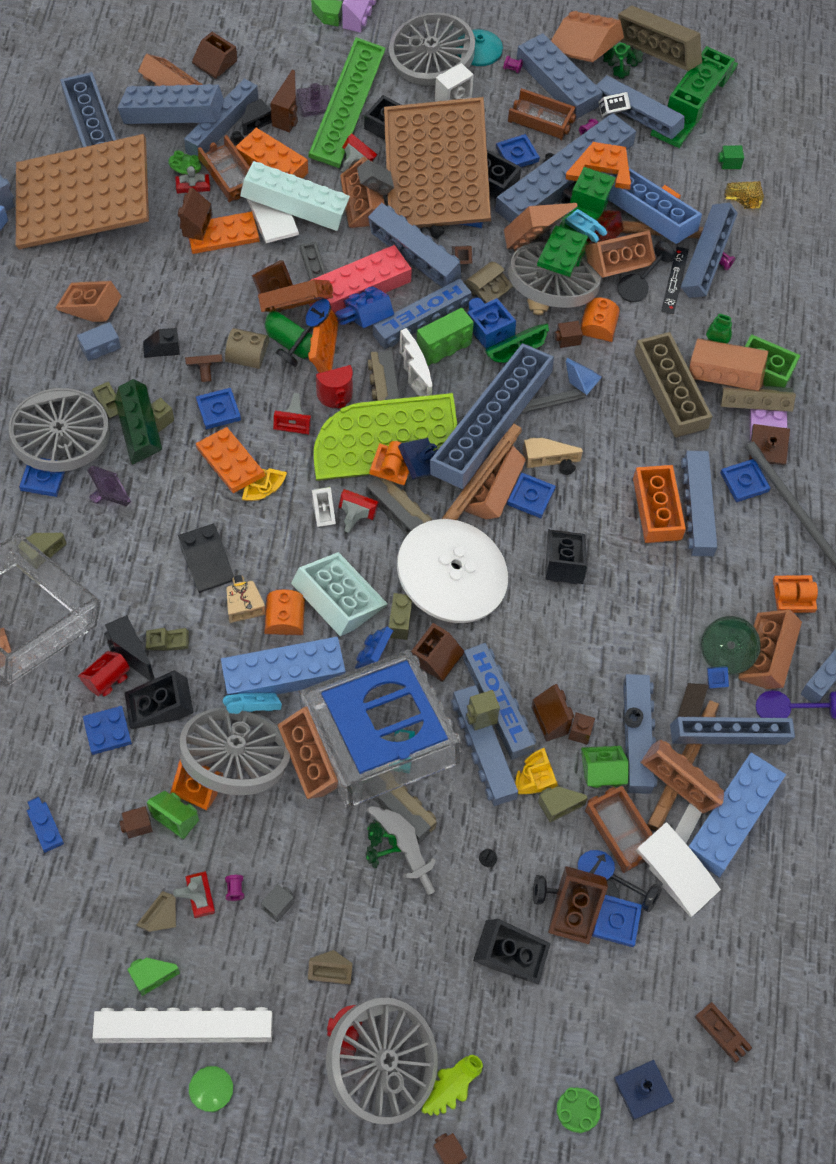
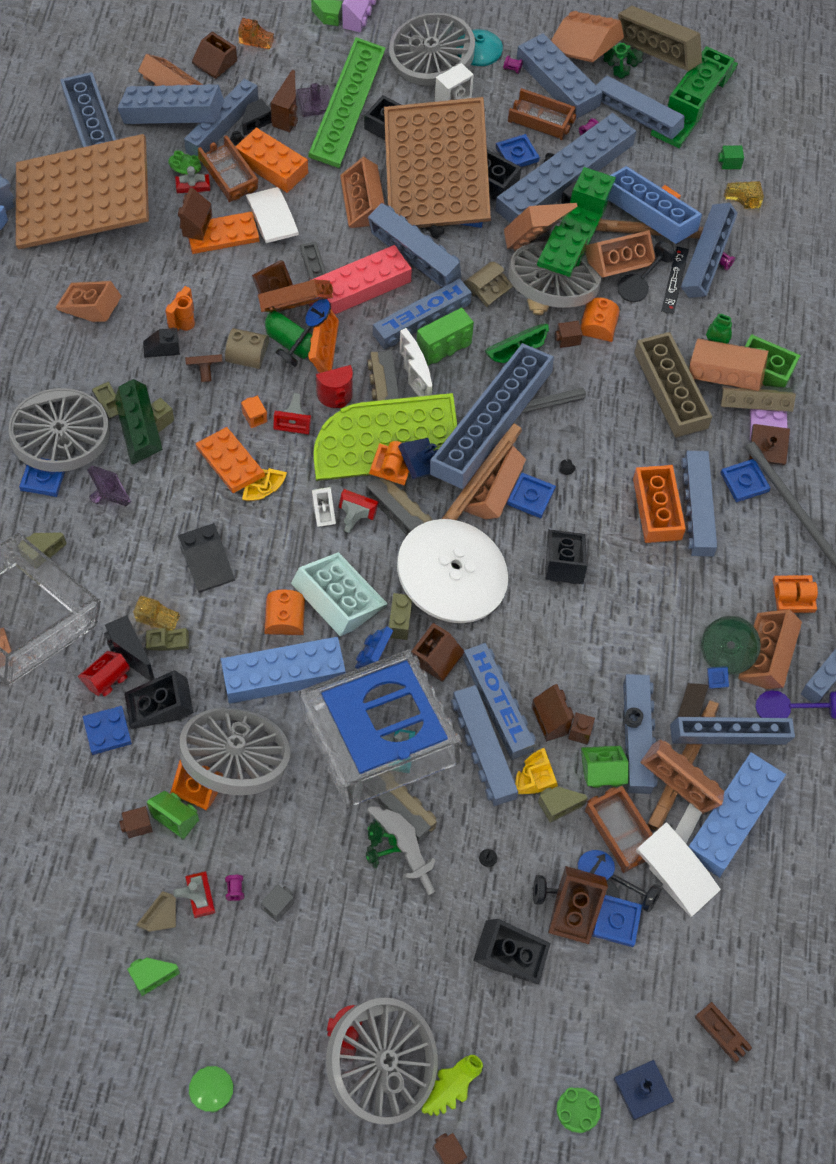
(44, 825): blue hinge -> none
(99, 341): sand blue brick -> none
(155, 614): none -> clear yellow arch
(180, 311): none -> orange plate
(182, 1026): white brick -> none
(218, 408): blue plate -> none
(243, 600): tan torso -> none
(251, 702): medium azure hinge -> none
(254, 35): none -> clear orange arch
(254, 411): none -> orange brick
(294, 195): light aqua brick -> none
(308, 754): nougat slope -> none
(330, 968): dark tan slope -> none
(355, 150): piece -> none
(366, 308): blue brick -> none
(375, 177): dark grey brick -> none
(463, 253): reddish brown brick -> none
(483, 710): olive brick -> none
(491, 321): blue brick -> none
(546, 452): tan slope -> none
(581, 376): medium blue slope -> none
(585, 225): medium azure hinge -> none
(605, 159): orange wing -> none
(612, 223): clear red slope -> none
(614, 104): slope -> none

